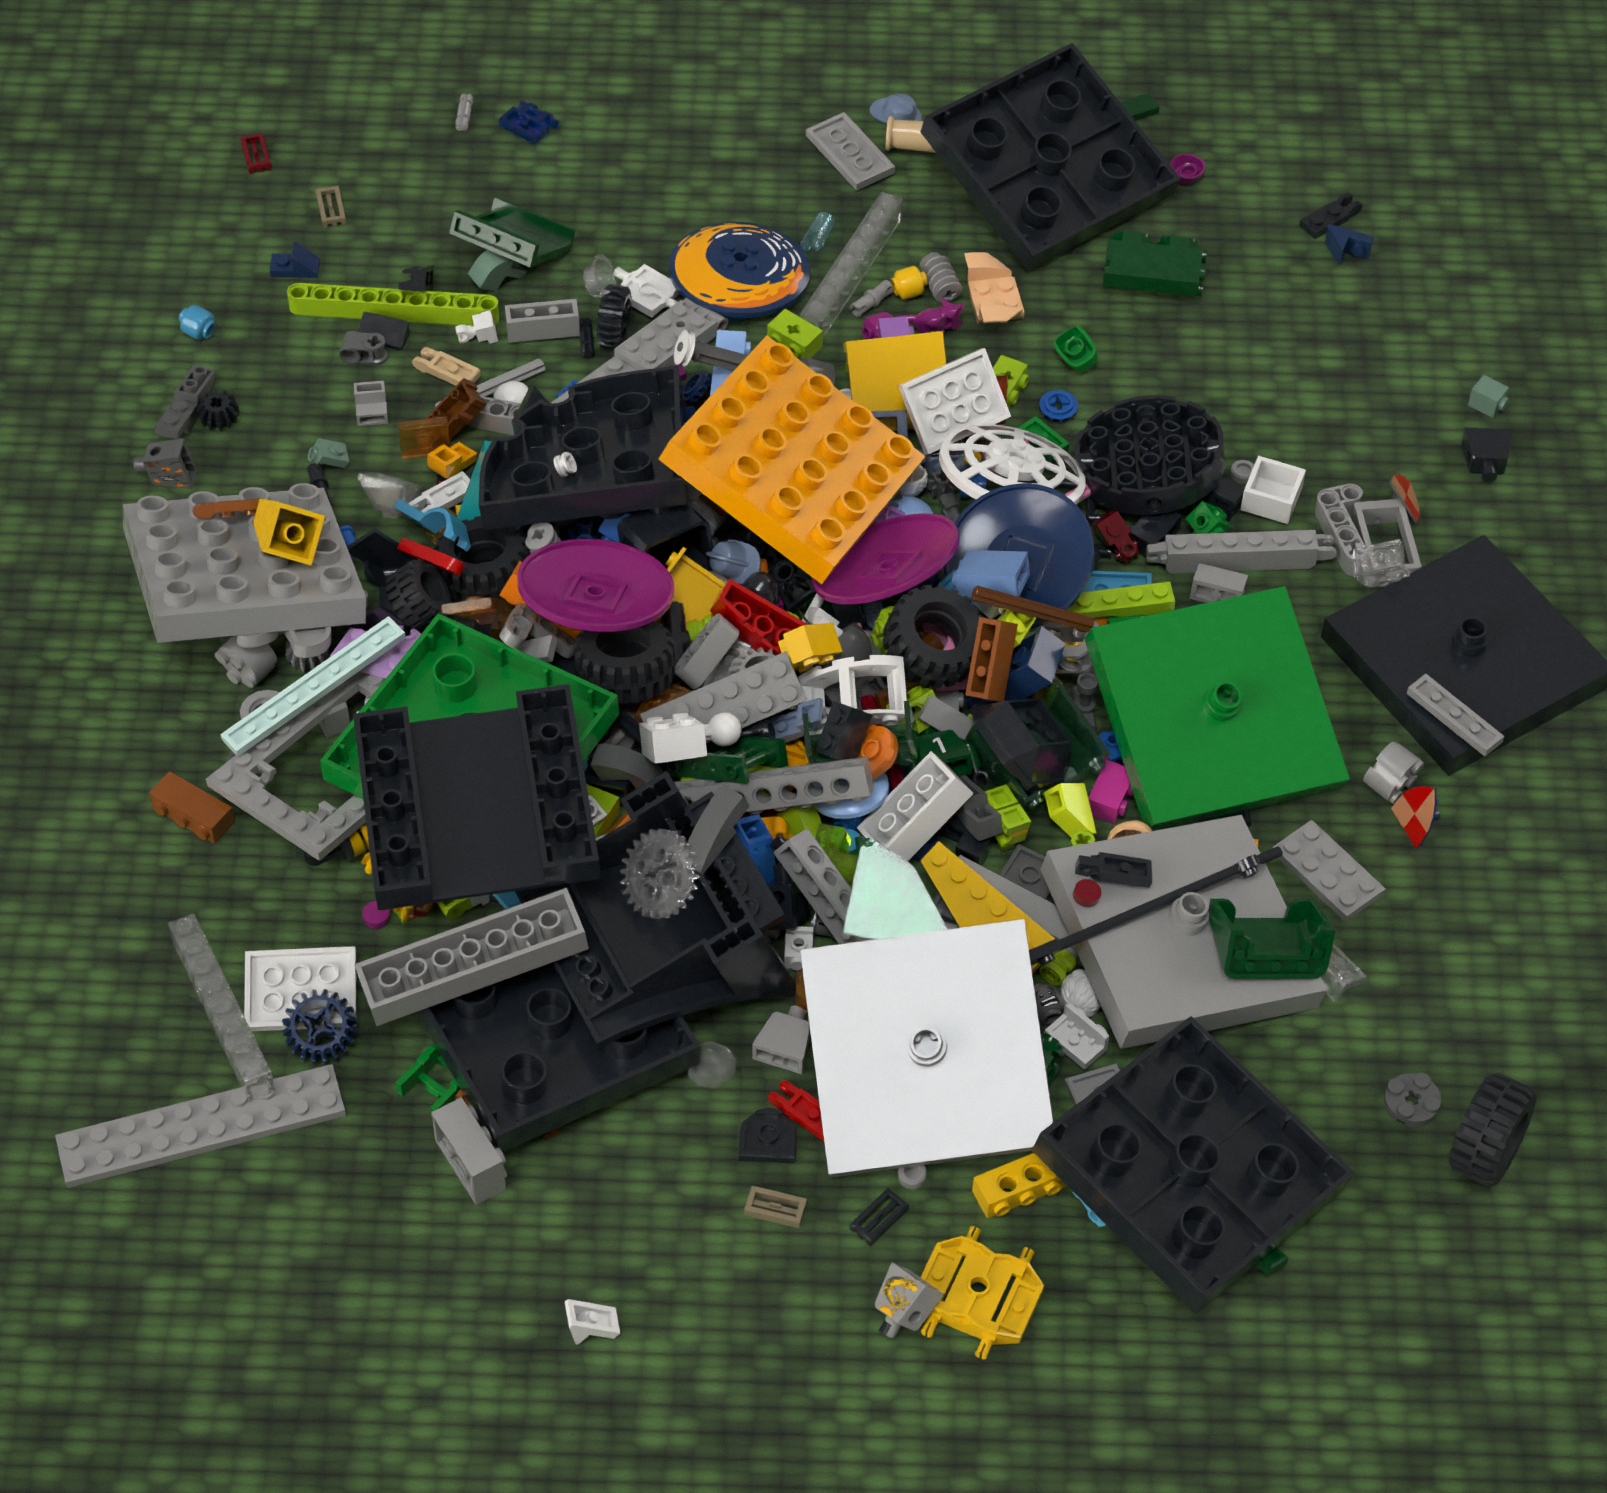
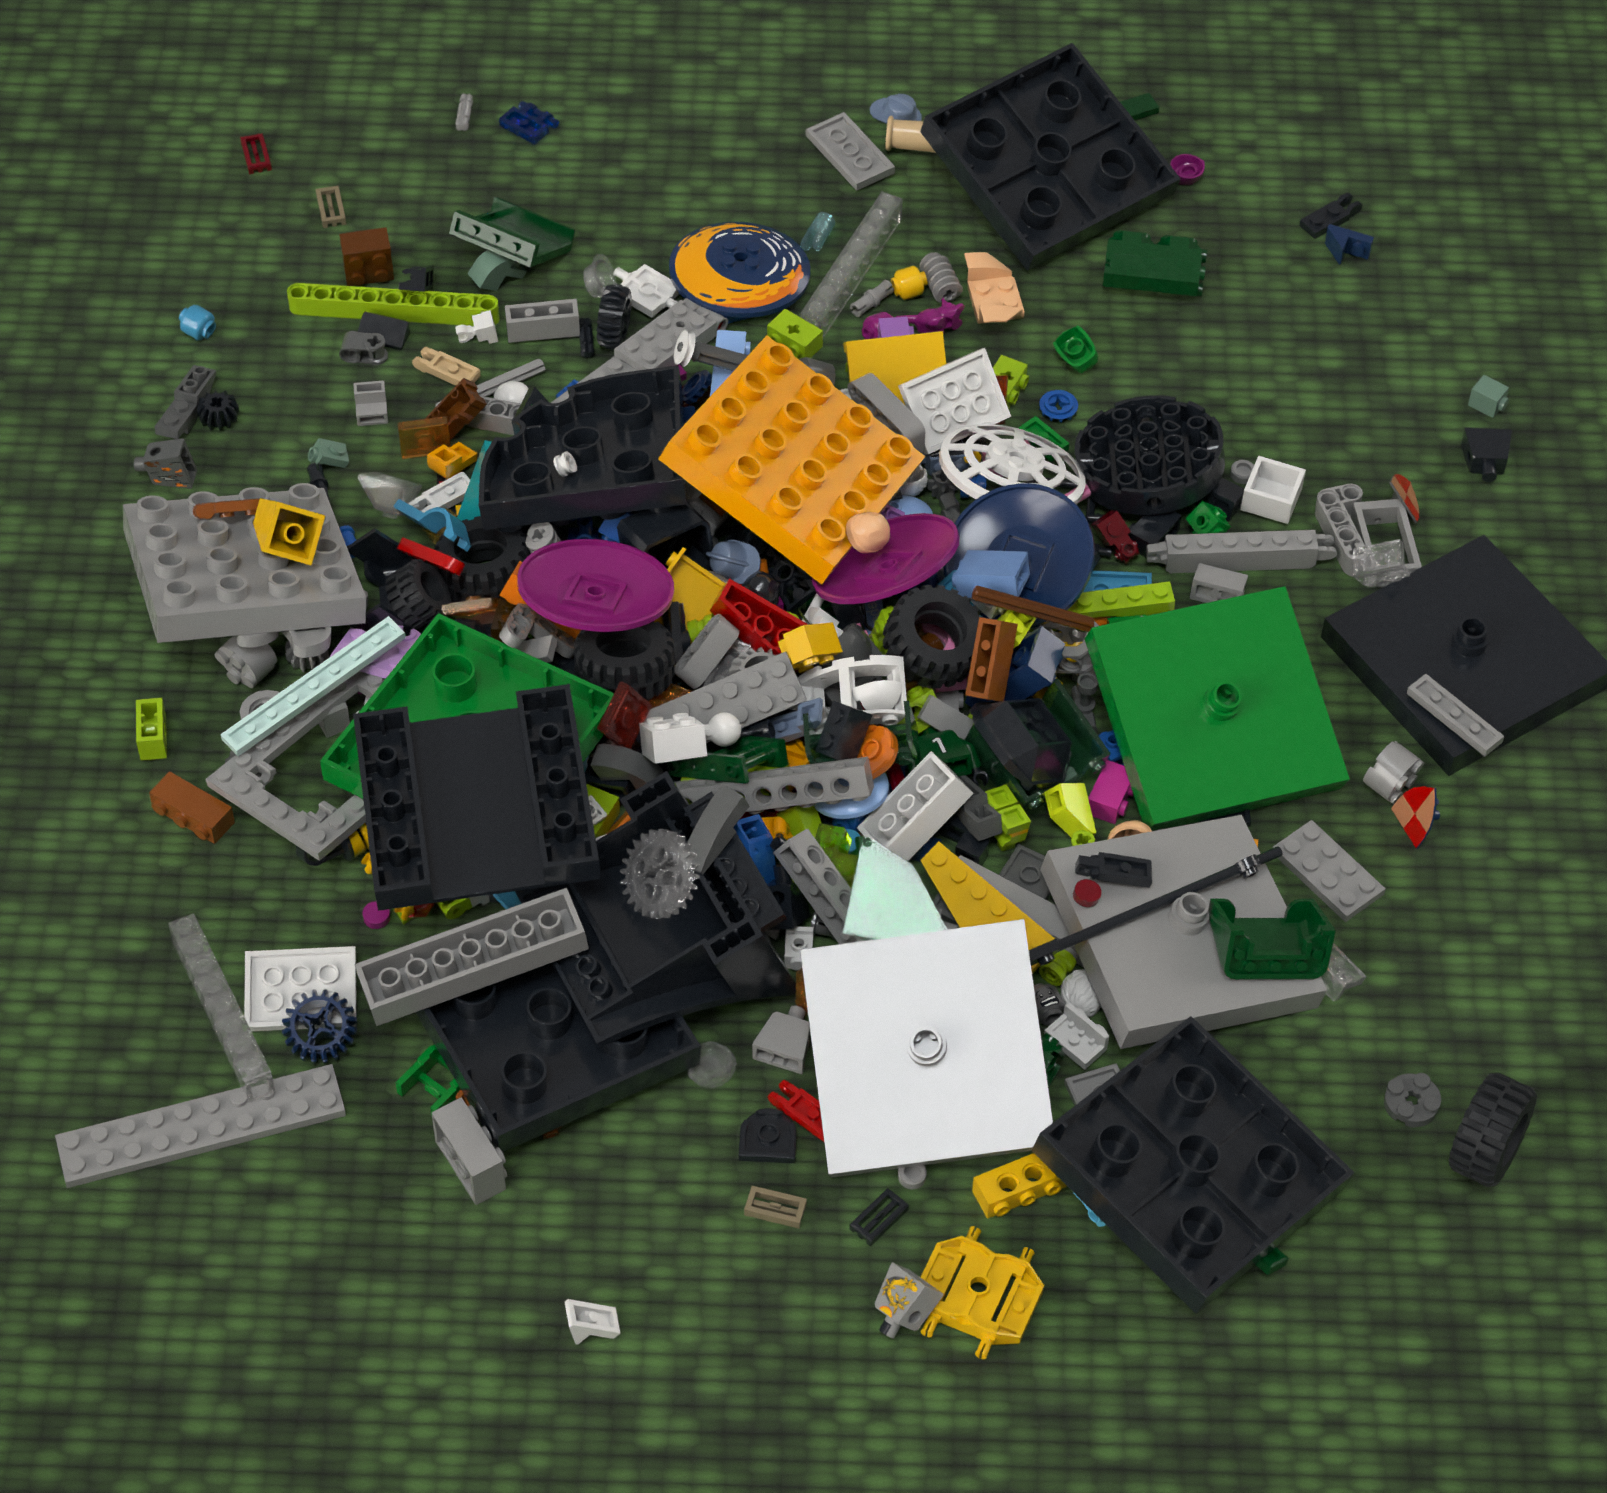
(151, 729): none -> lime brick
(299, 264): dark blue slope -> none
(366, 256): none -> reddish brown brick
(623, 716): none -> clear red plate
(868, 532): none -> light nougat hat
(878, 694): none -> white brick
(888, 409): none -> light grey beam

